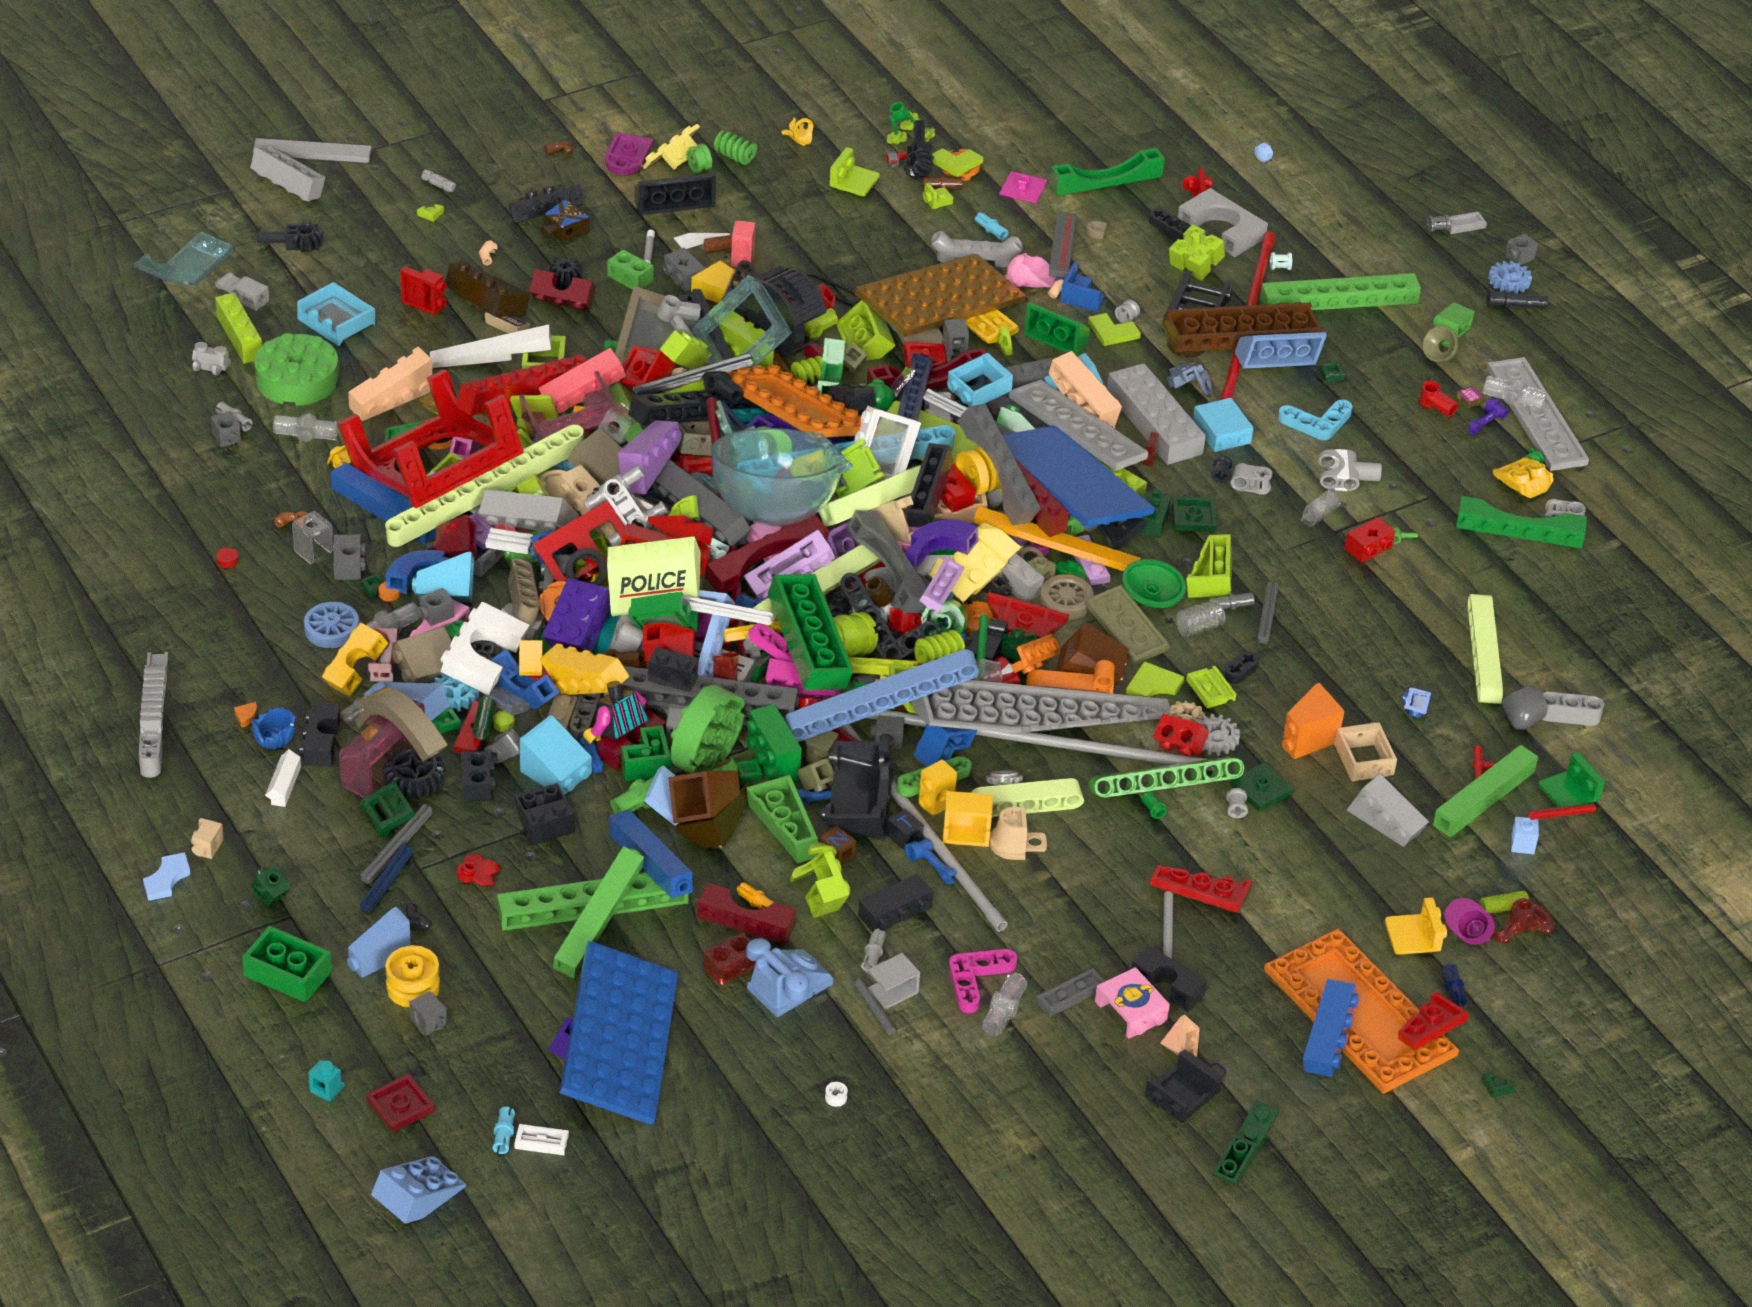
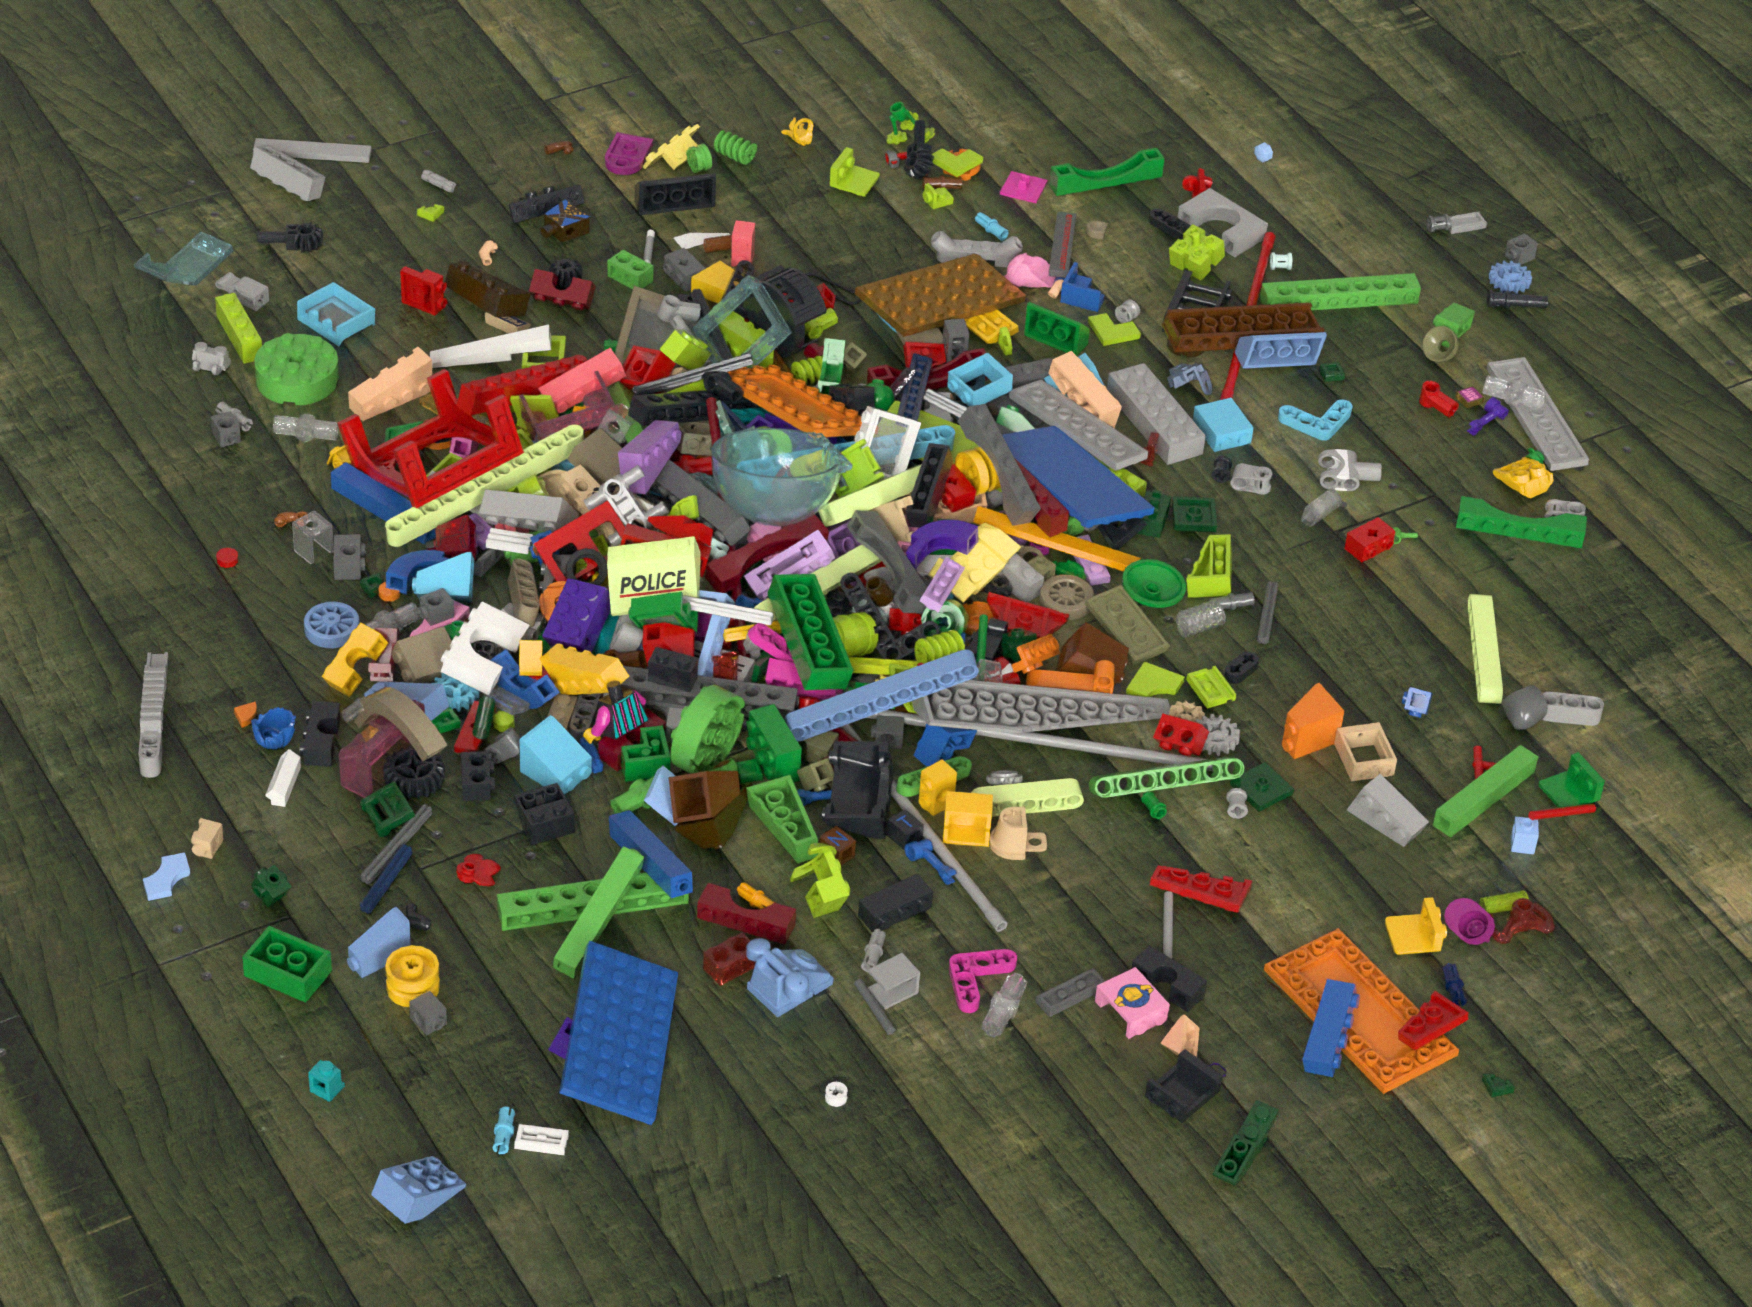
(400, 1103): dark red plate -> none
(866, 331): lime slope -> none

